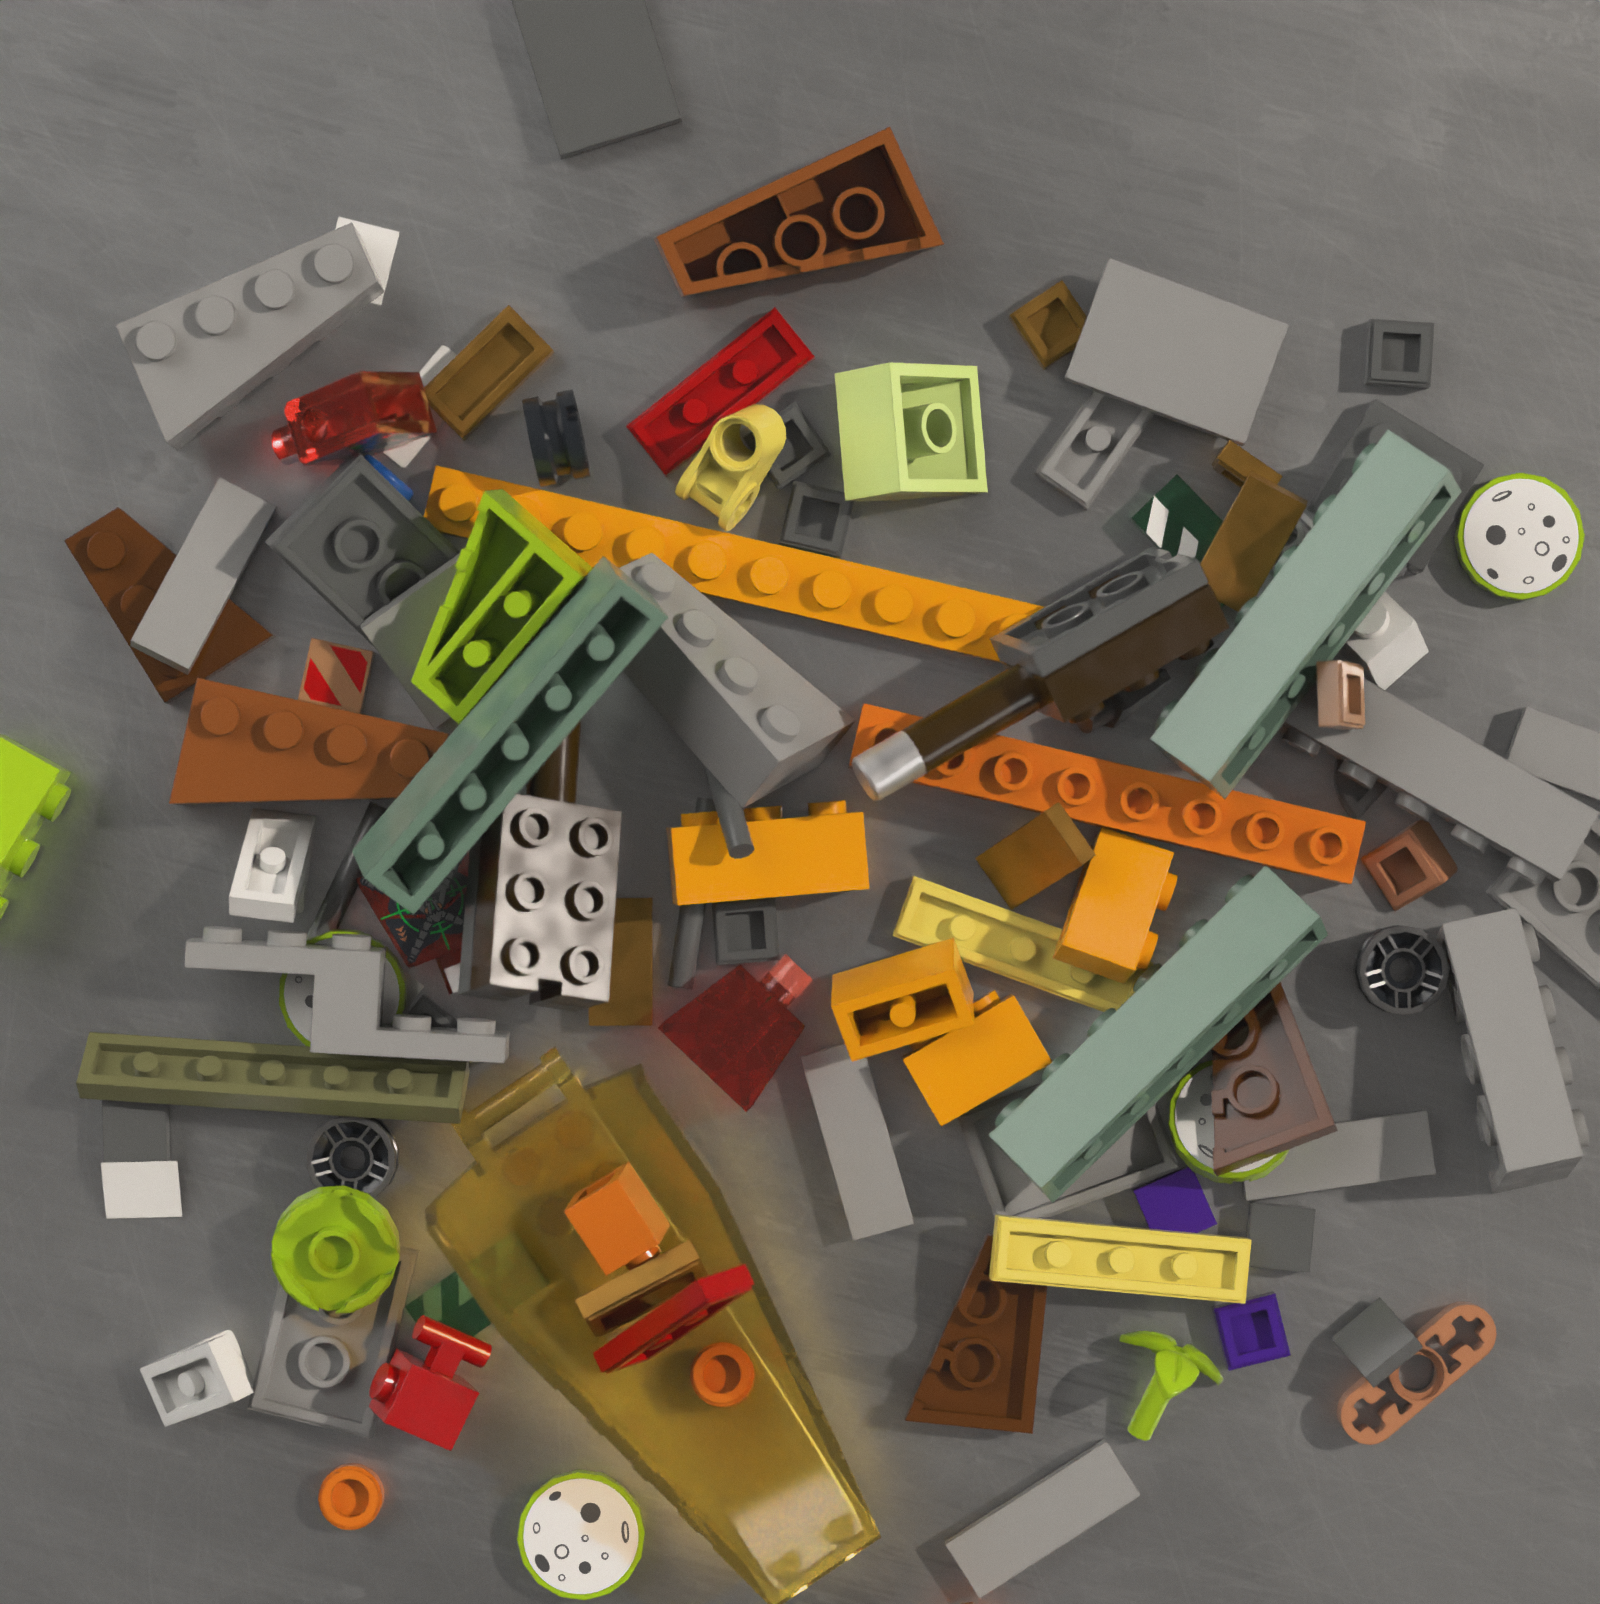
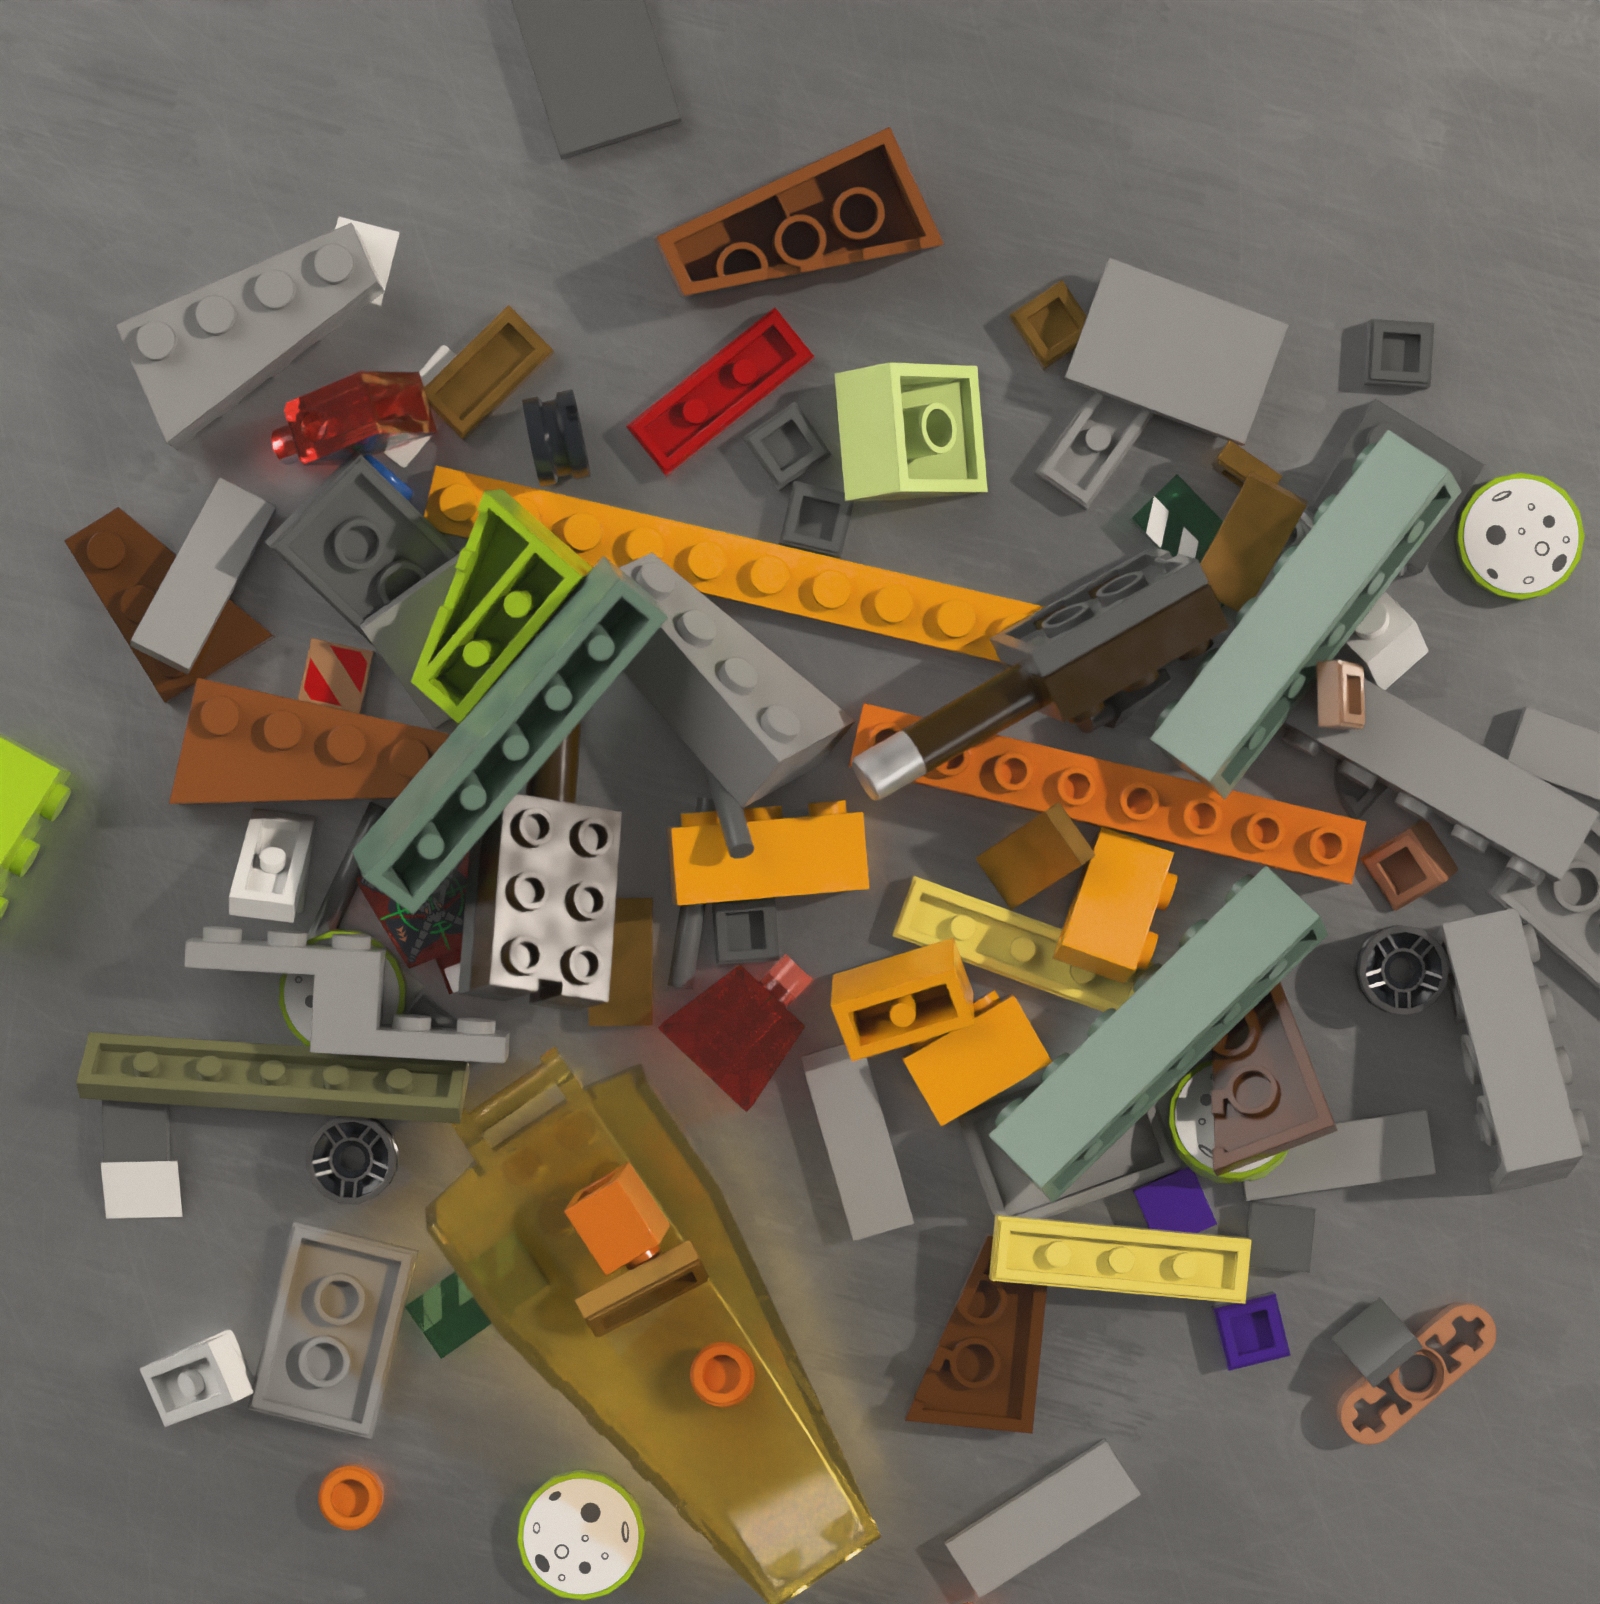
(335, 1249): lime tile -> none
(427, 1394): red brick -> none
(674, 1319): red tile -> none
(728, 474): light yellow piece -> none
(1174, 1373): lime plant -> none

